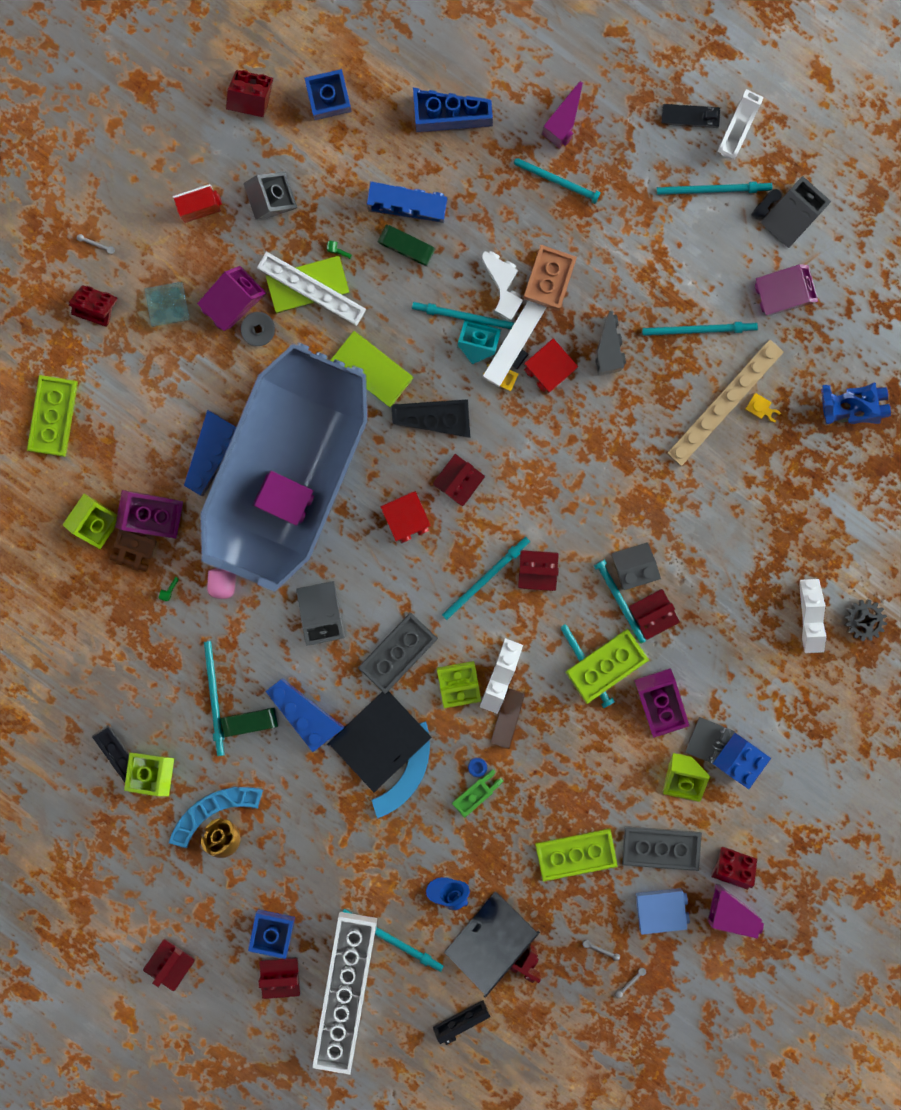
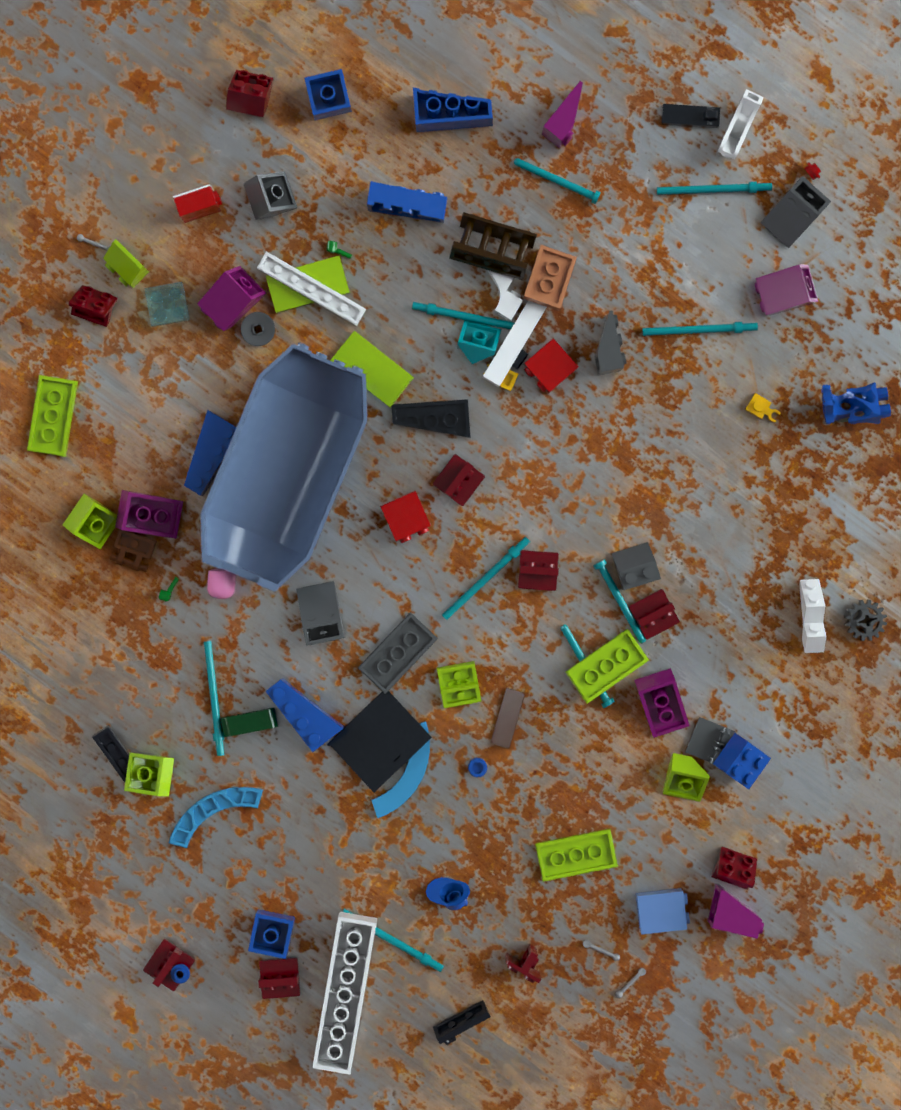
(125, 264): none -> lime slope
(186, 973): none -> blue plate
(220, 838): pearl gold cylinder -> none
(283, 498): magenta slope -> none
(406, 245): dark green beam -> none
(476, 794): bright green hinge -> none
(488, 260): none -> dark brown fence
(491, 943): black piece -> none
(501, 676): white arch -> none
(661, 848): dark grey tile -> none
(725, 402): tan plate -> none
(762, 208): black plate -> none
(813, 170): none -> red plate

